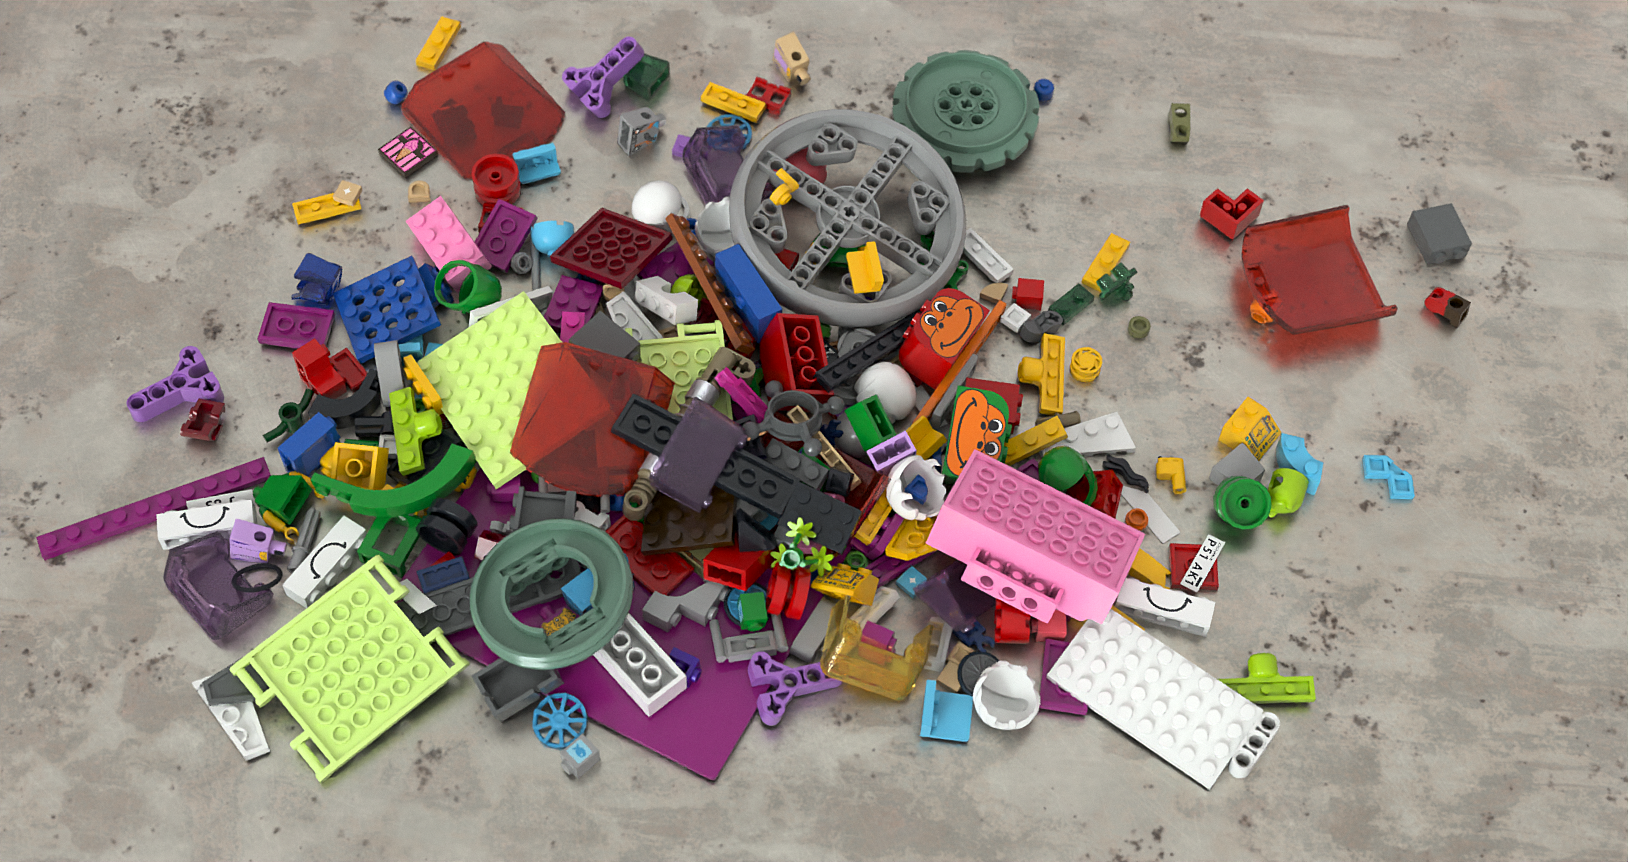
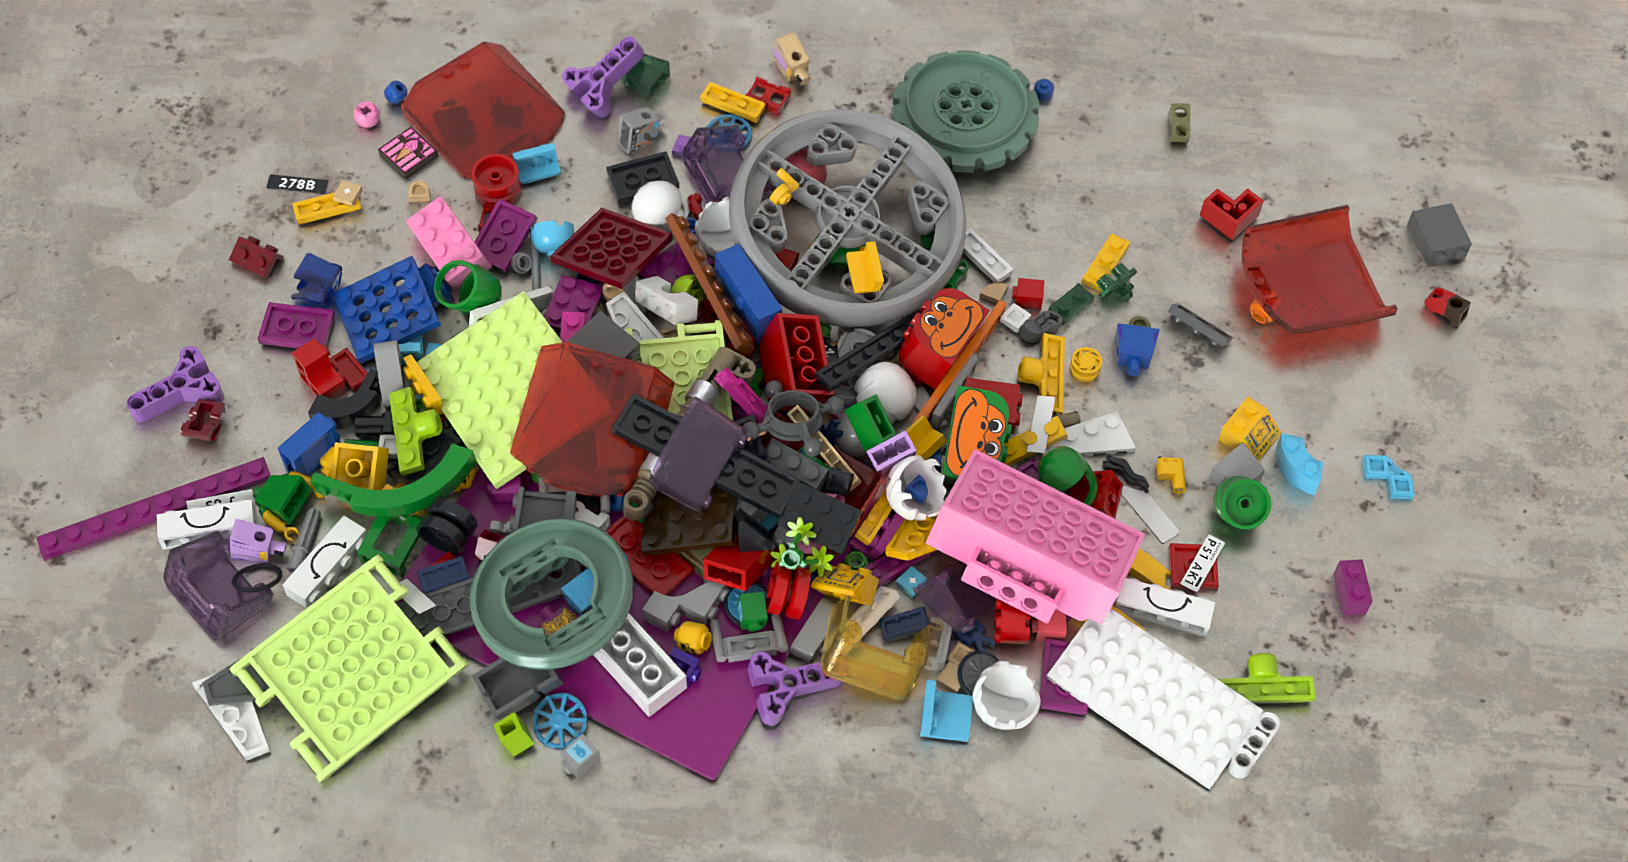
(254, 256): none -> dark red bracket
(287, 411): dark green piece -> none
(297, 183): none -> black sticker
(366, 114): none -> bright pink piece
(438, 43): yellow plate -> none
(514, 734): none -> lime brick
(631, 175): none -> black plate
(693, 203): none -> red arm
(693, 637): none -> yellow head
(879, 636): magenta brick -> none
(903, 624): none -> dark blue plate
(1042, 416): none -> white sticker
(1135, 346): none -> blue torso
(1137, 519): orange plate -> none
(1199, 325): none -> dark grey plate
(1289, 494): lime piece -> none
(1353, 587): none -> magenta brick

